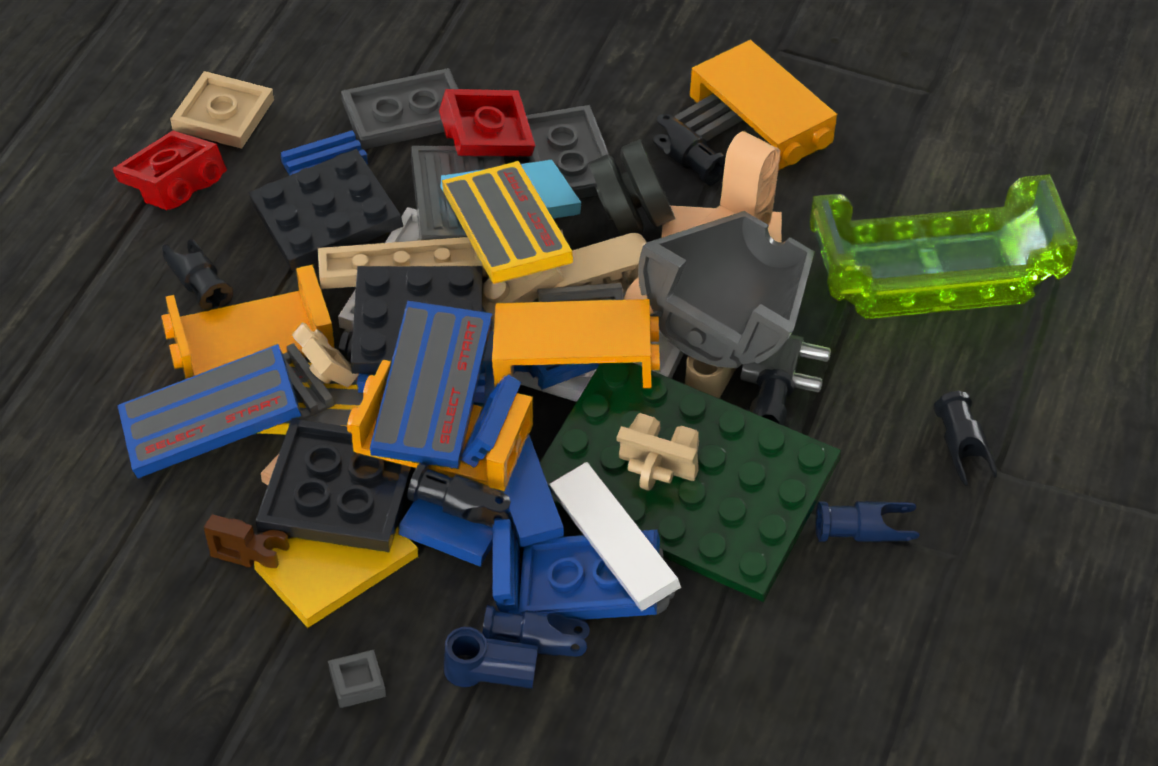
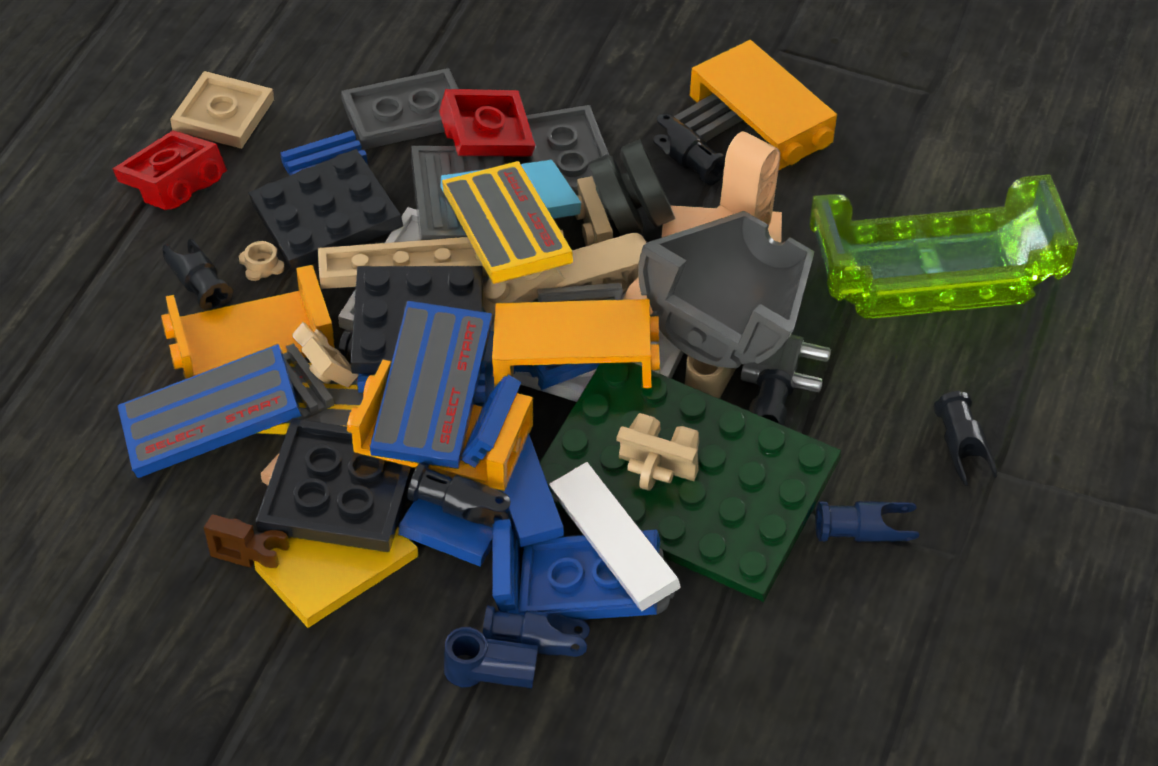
(261, 260): none -> tan plate
(356, 678): dark grey tile -> none
(596, 223): none -> tan plate

